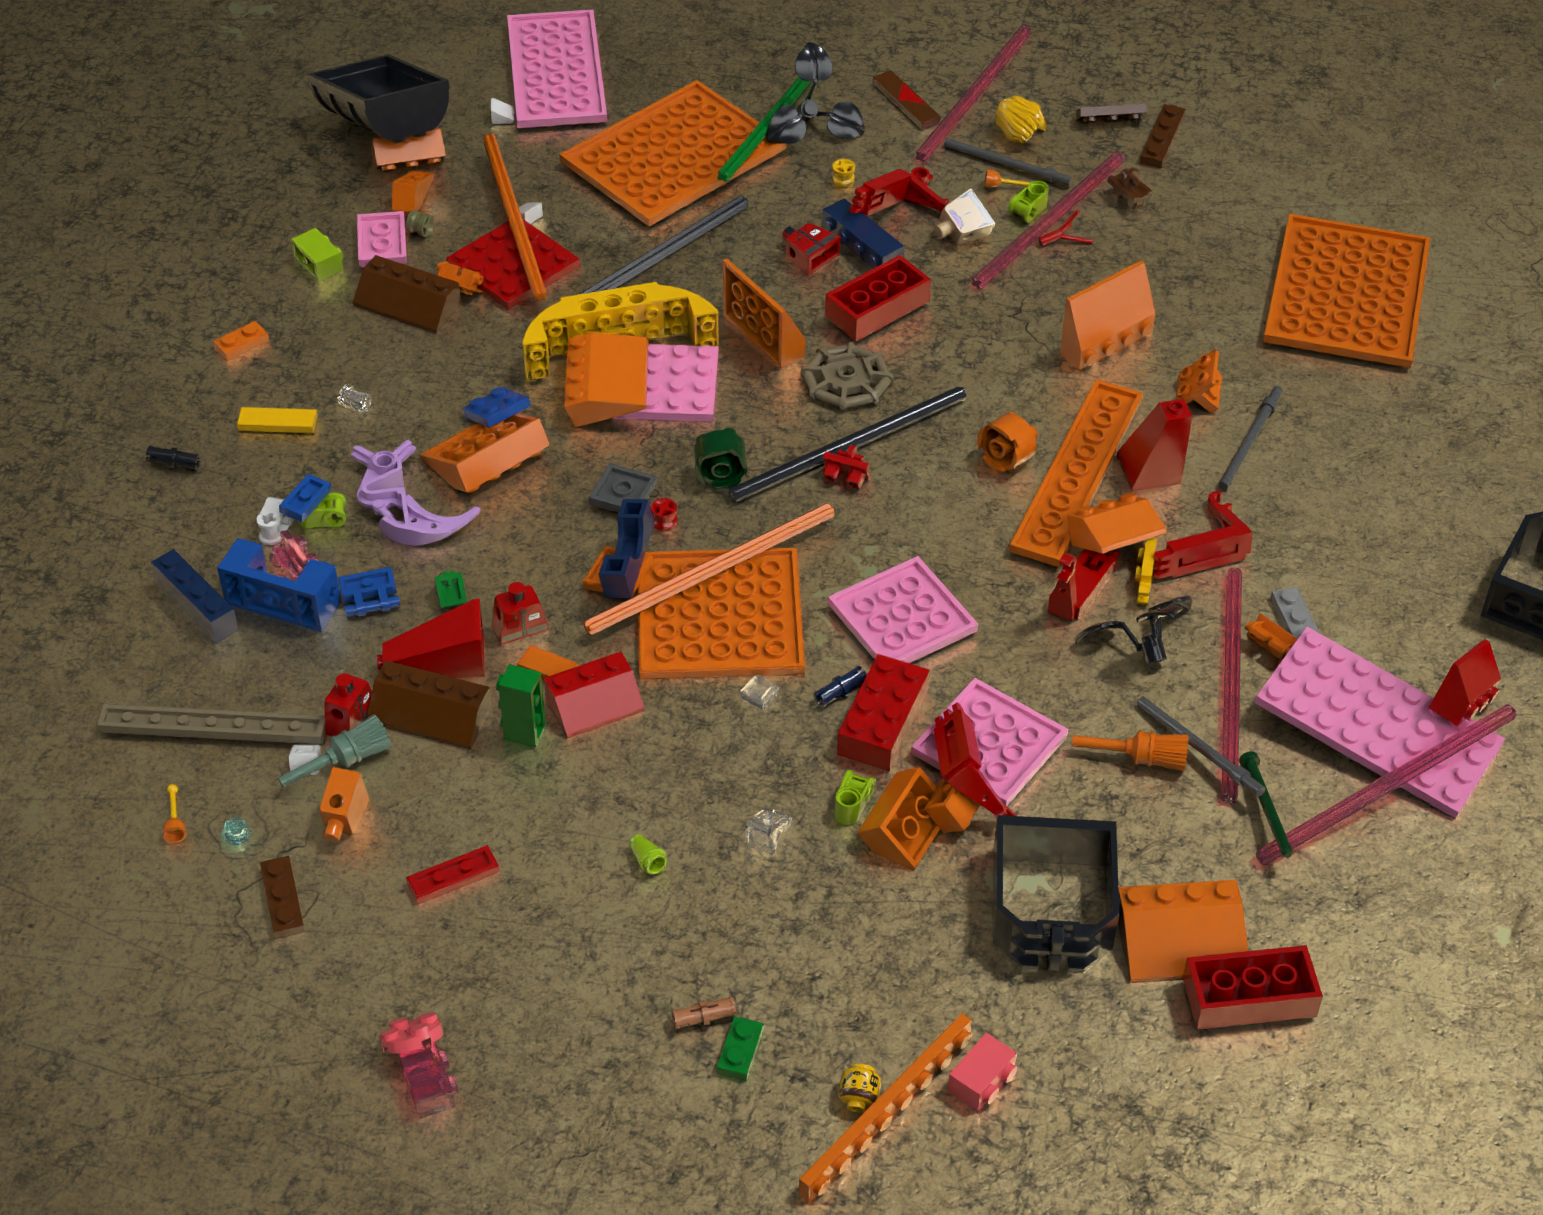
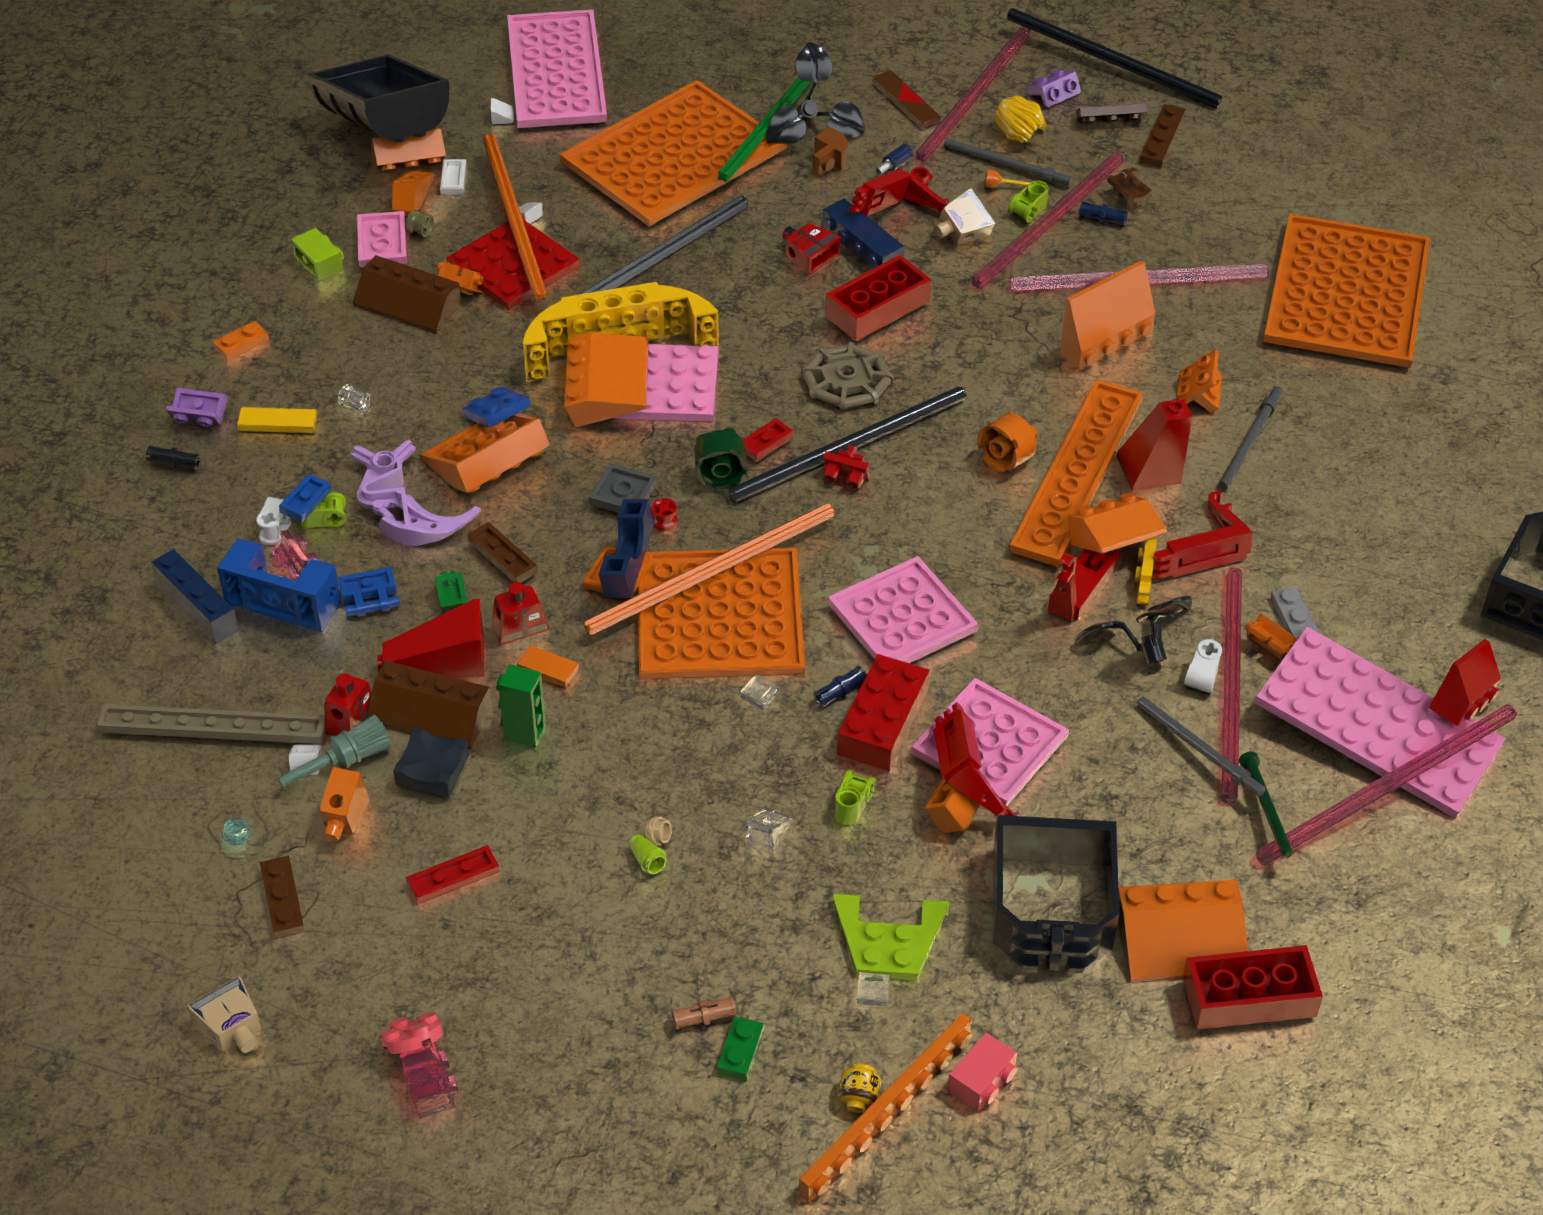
(174, 829): orange hinge -> none
(198, 407): none -> medium lavender bracket
(227, 1017): none -> tan torso
(431, 763): none -> black brick
(453, 177): none -> white tile
(502, 553): none -> reddish brown plate
(593, 694): slope -> none
(657, 830): none -> tan plate
(760, 318): orange slope -> none
(767, 439): none -> red plate
(829, 151): none -> dark orange brick
(843, 173): yellow wheel -> none
(873, 989): none -> clear tile
(889, 947): none -> lime wing
(895, 159): none -> dark blue piece
(898, 822): orange slope -> none
(1056, 87): none -> medium lavender bracket
(1057, 234): red plant -> none
(1103, 213): none -> dark blue pin
(1115, 58): none -> black axle
(1144, 748): orange piece -> none
(1155, 276): none -> clear pink axle
(1204, 666): none -> white piece

